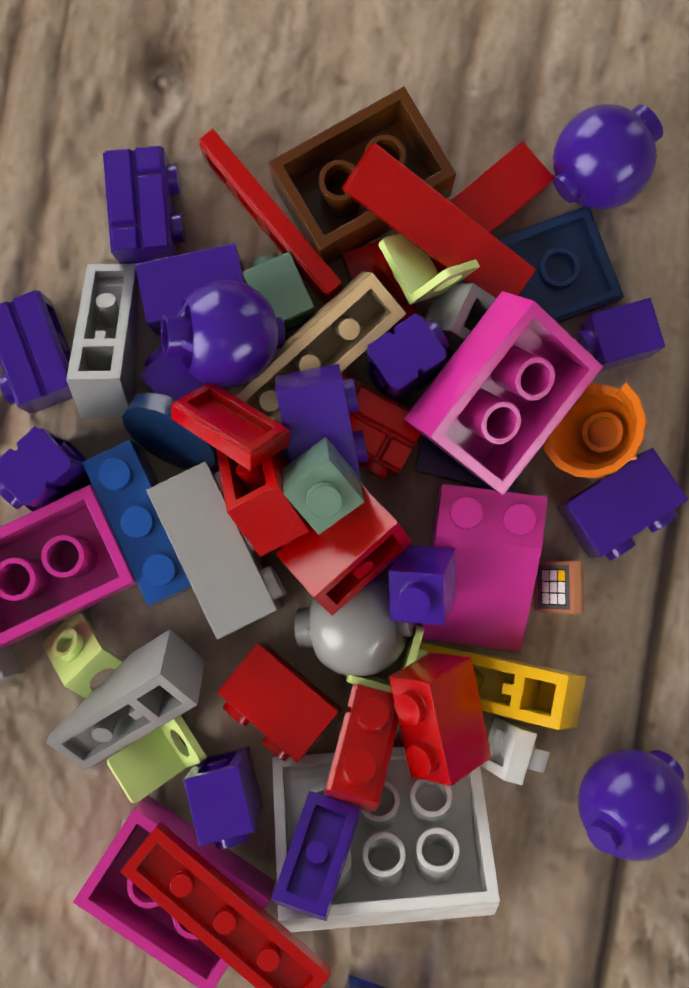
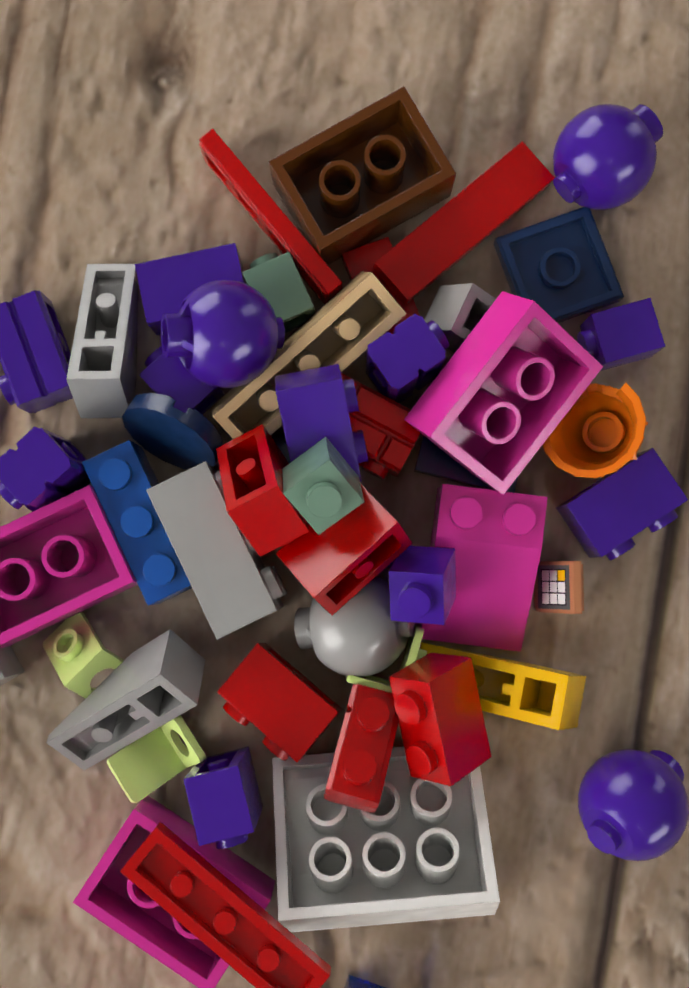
(142, 204): dark purple brick -> none
(230, 425): red tile -> none
(316, 856): dark purple plate -> none
(417, 272): yellowish green bracket -> none
(434, 223): red tile -> none
(513, 751): white tile -> none

